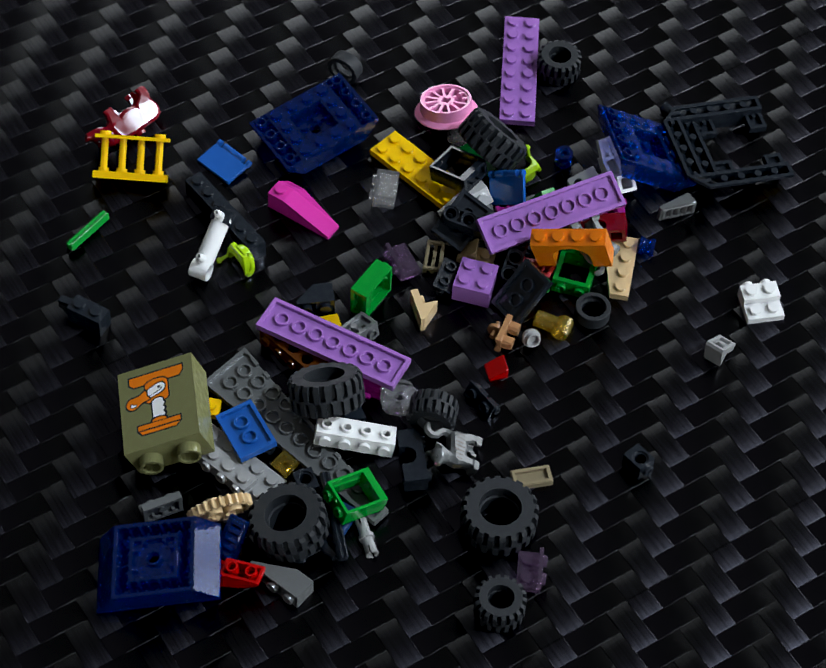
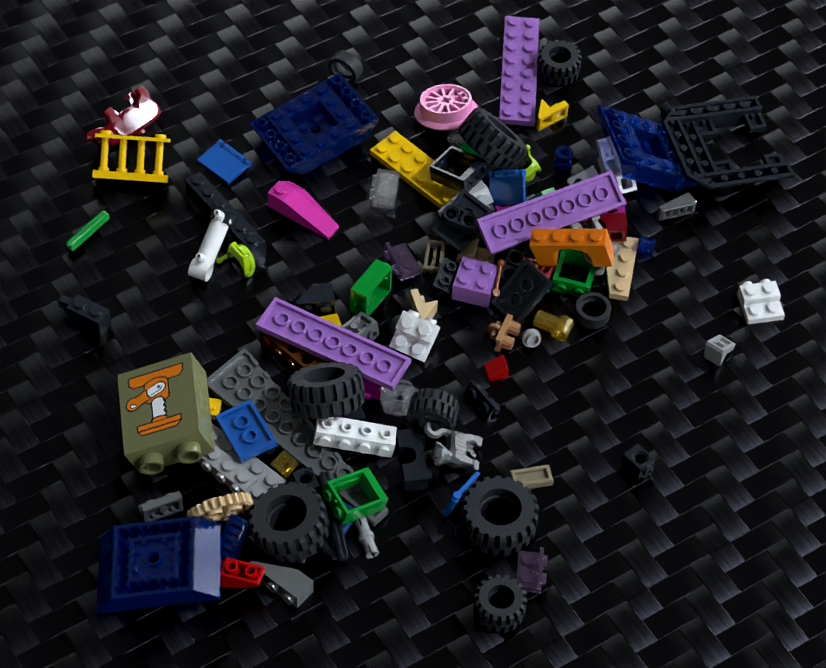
(414, 335): none -> white plate
(458, 495): none -> blue piece
(496, 292): none -> dark orange hinge
(550, 115): none -> yellow slope

